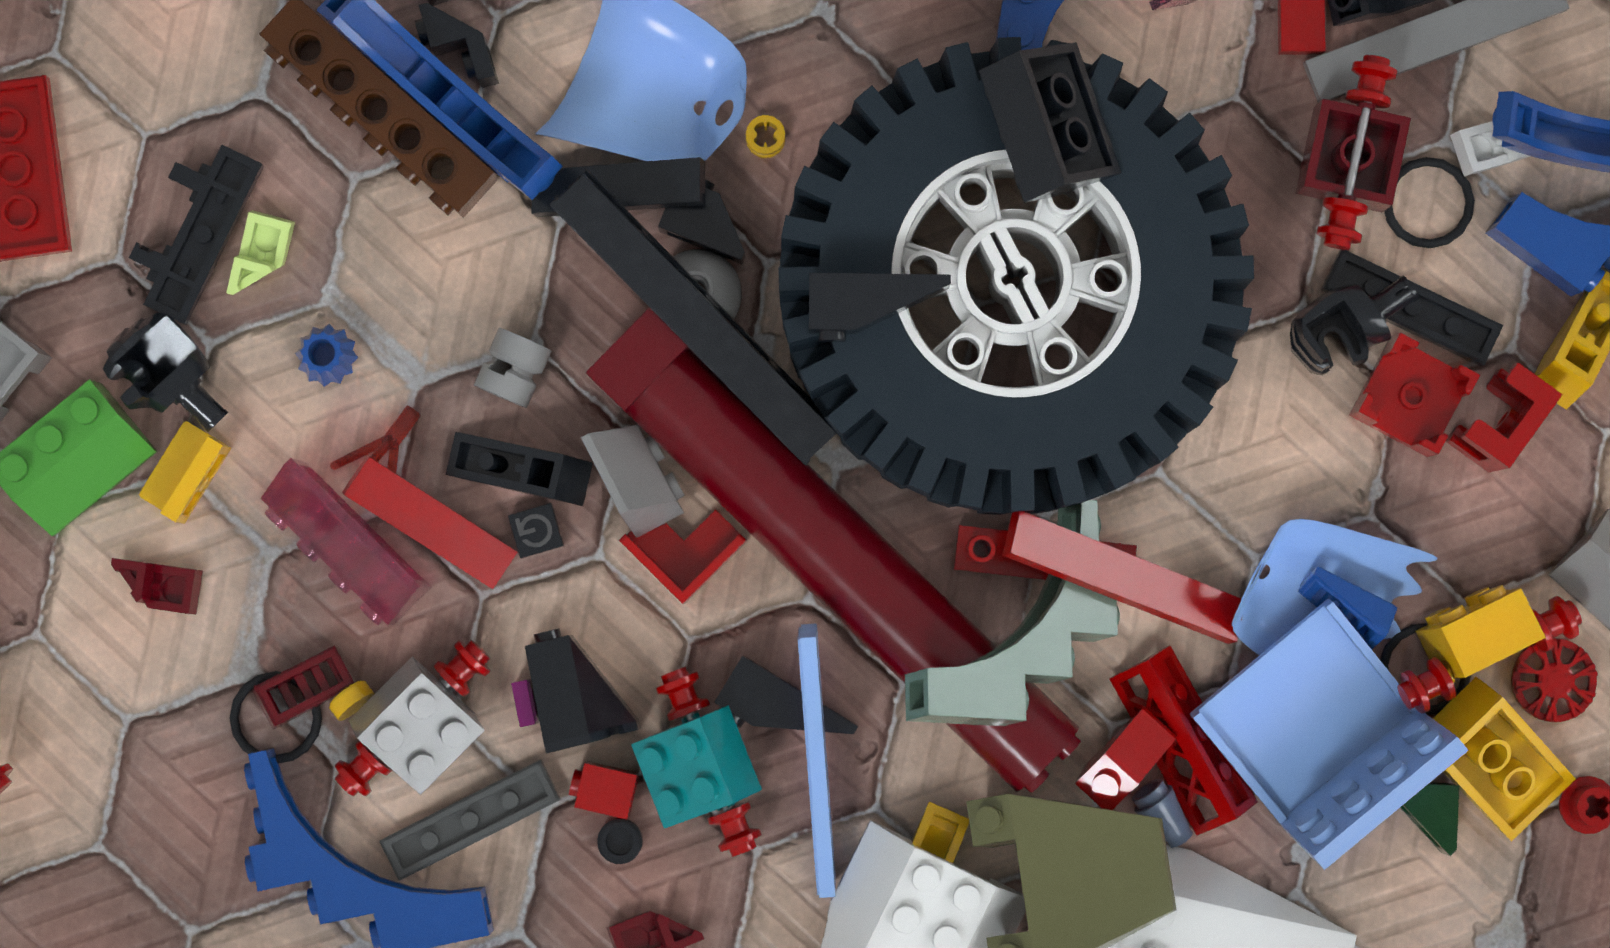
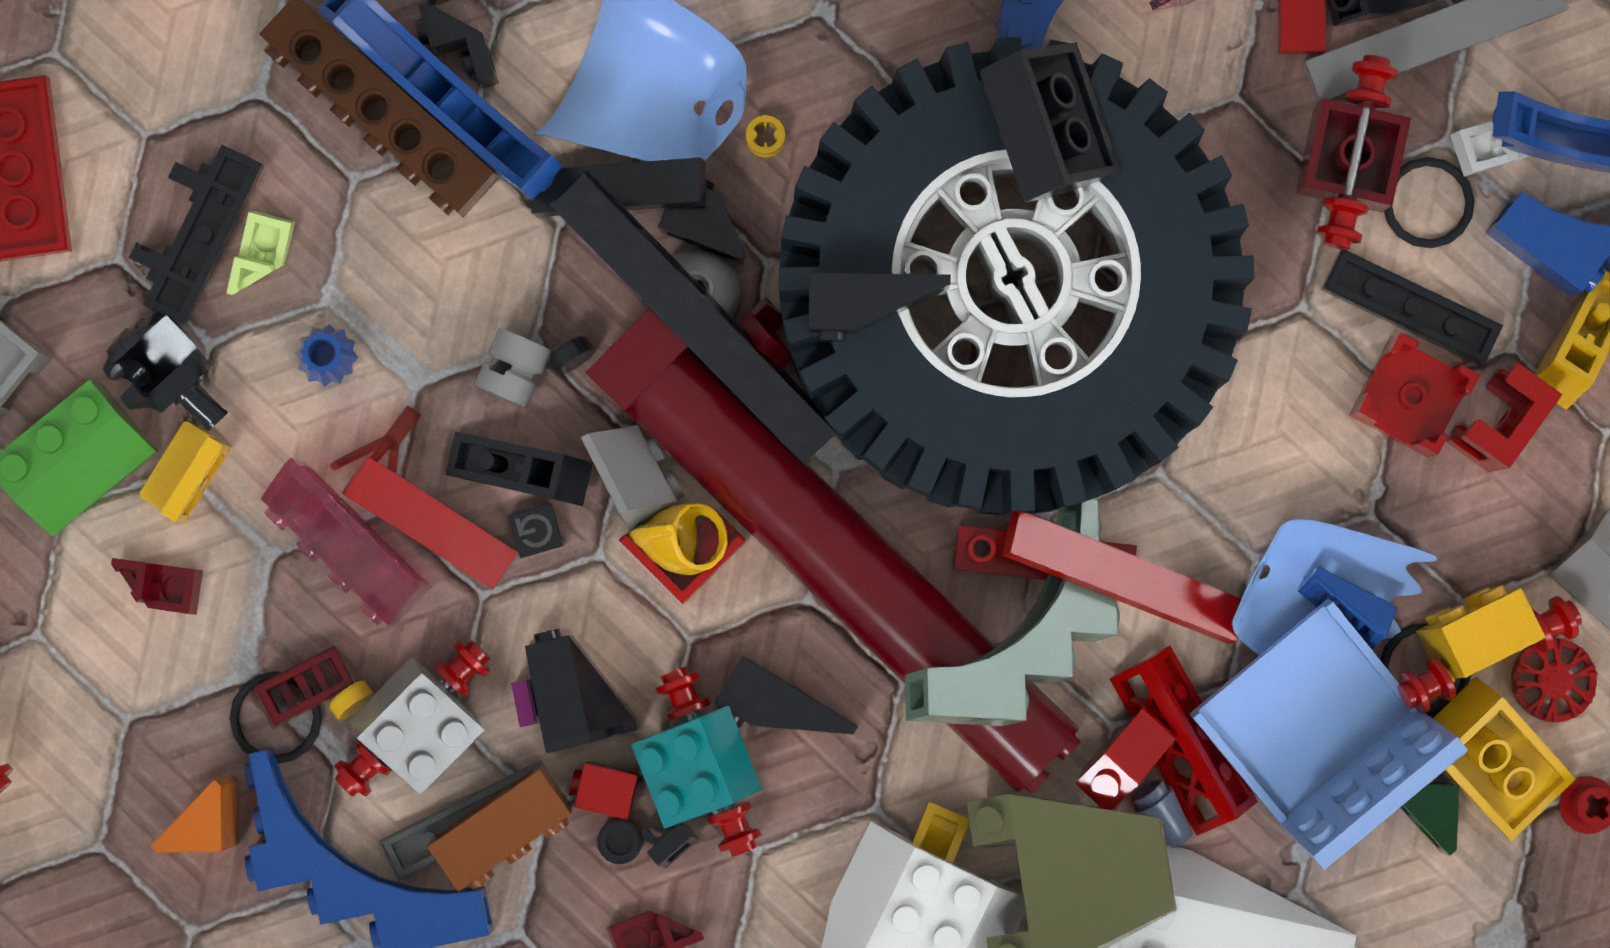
(207, 823): none -> orange slope
(501, 829): none -> dark orange brick
(572, 355): none -> black tile
(670, 845): none -> black tile
(672, 538): none -> yellow piece
(761, 327): none -> dark red slope
(816, 760): light blue tile -> none
(1350, 316): black piece -> none

